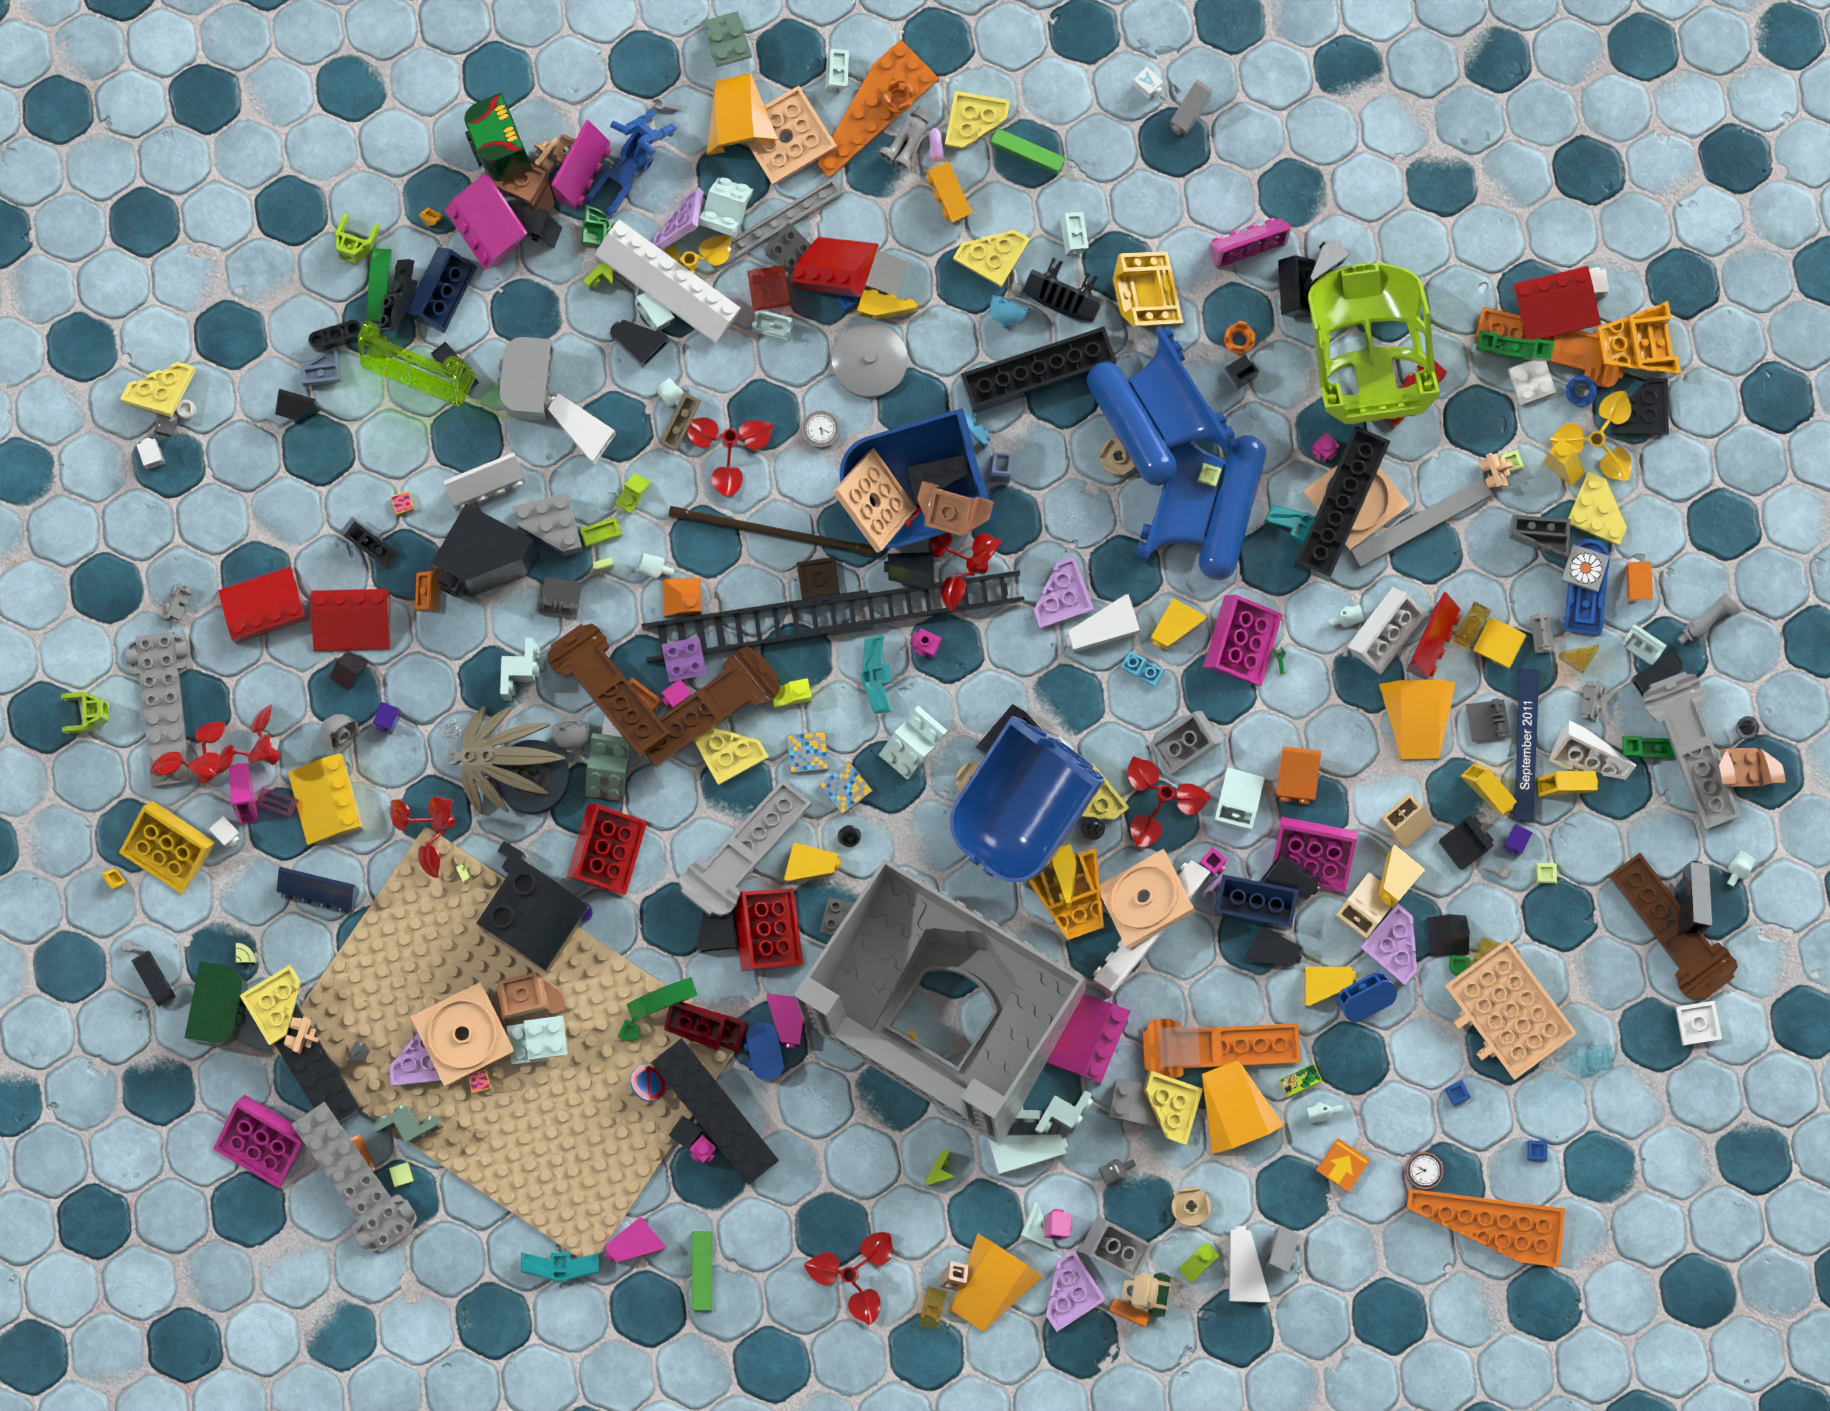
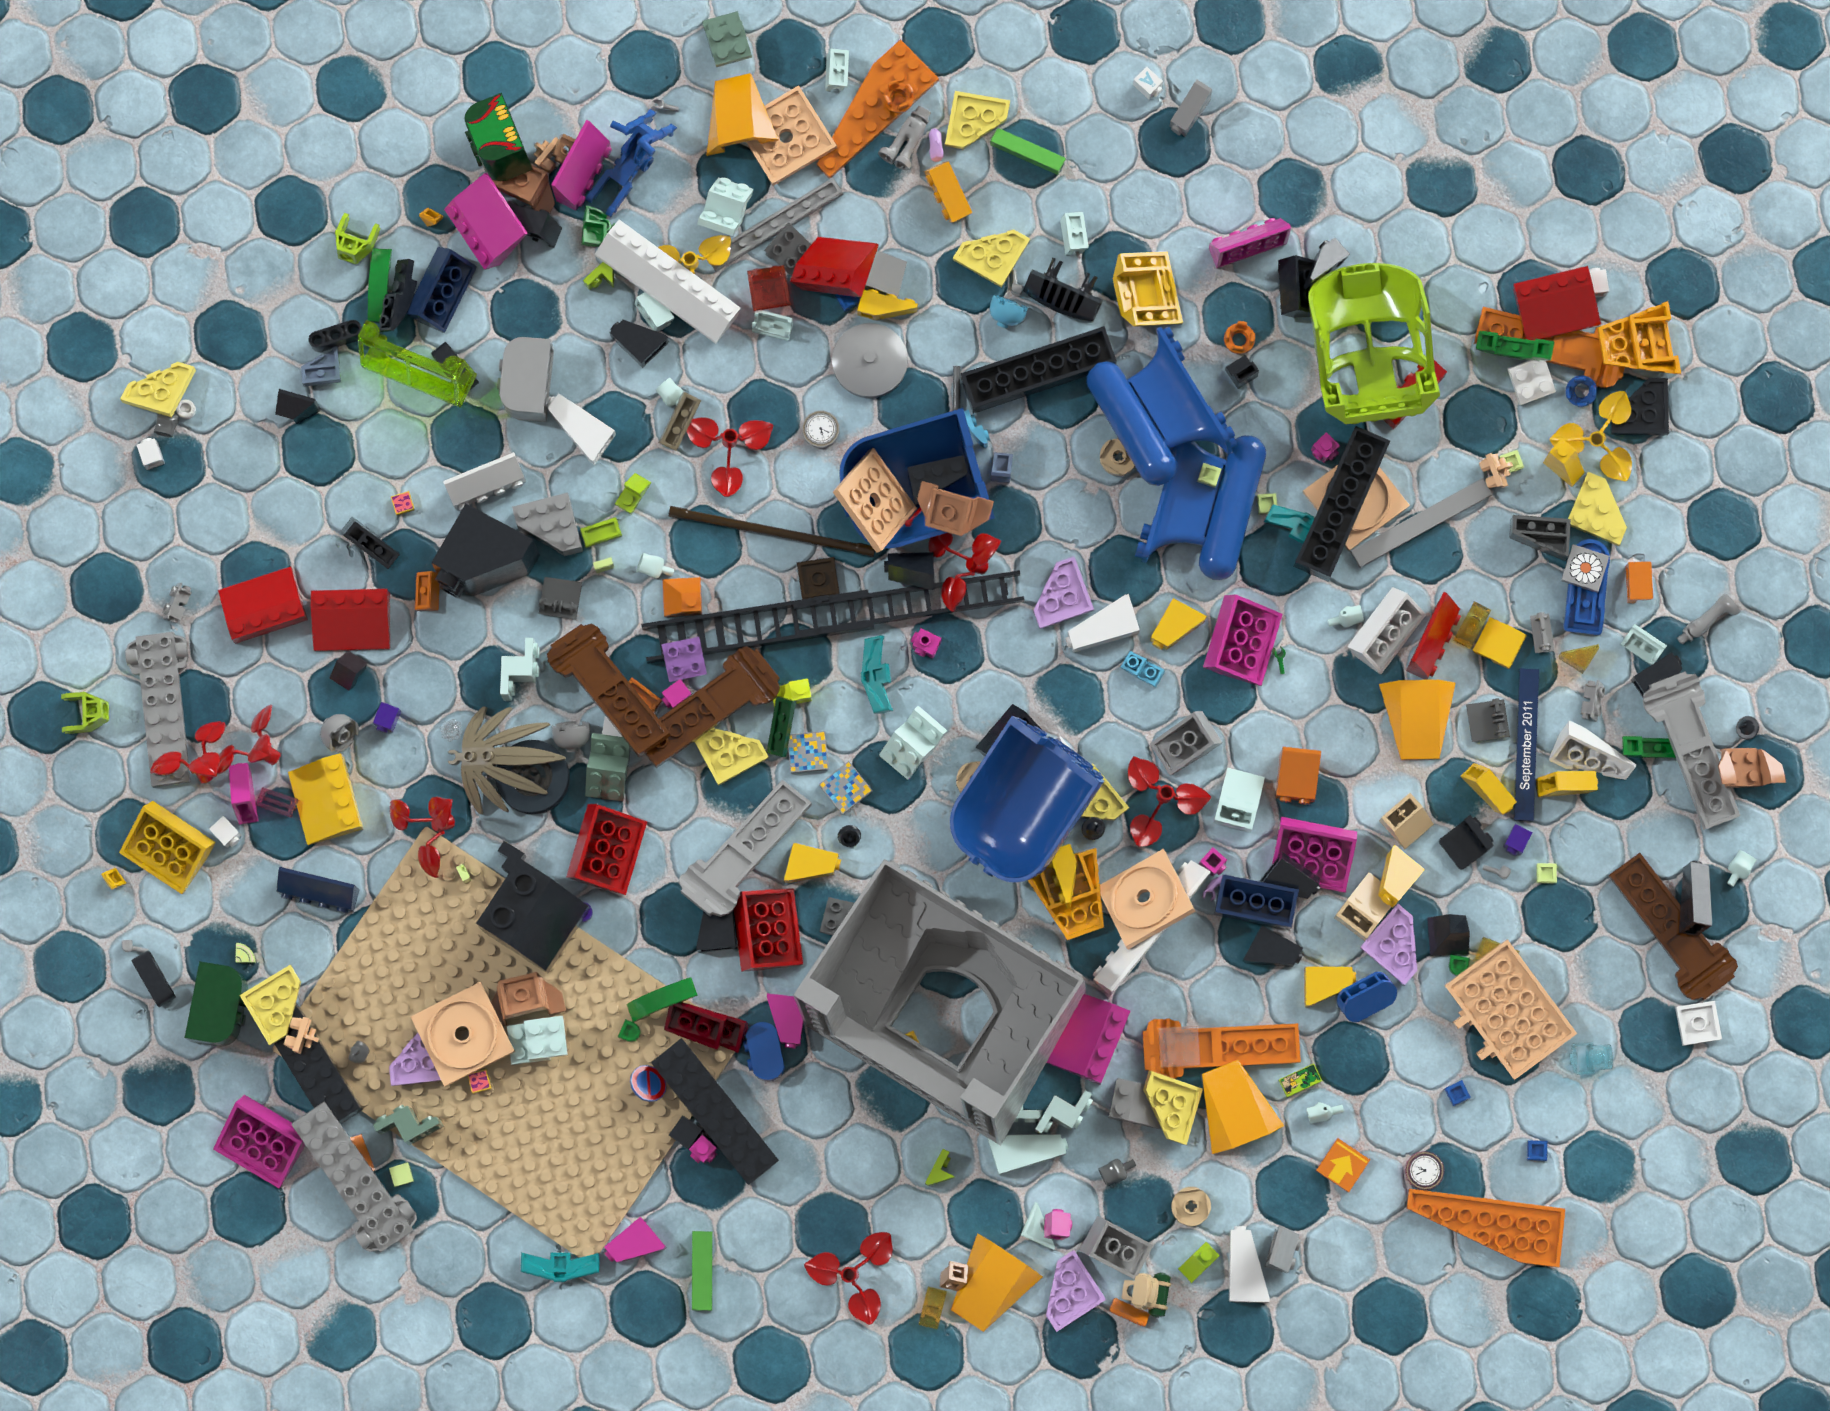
(682, 221): lavender plate -> none
(781, 726): none -> dark green plate
(956, 387): none -> dark grey bar
(1265, 502): none -> yellowish green tile

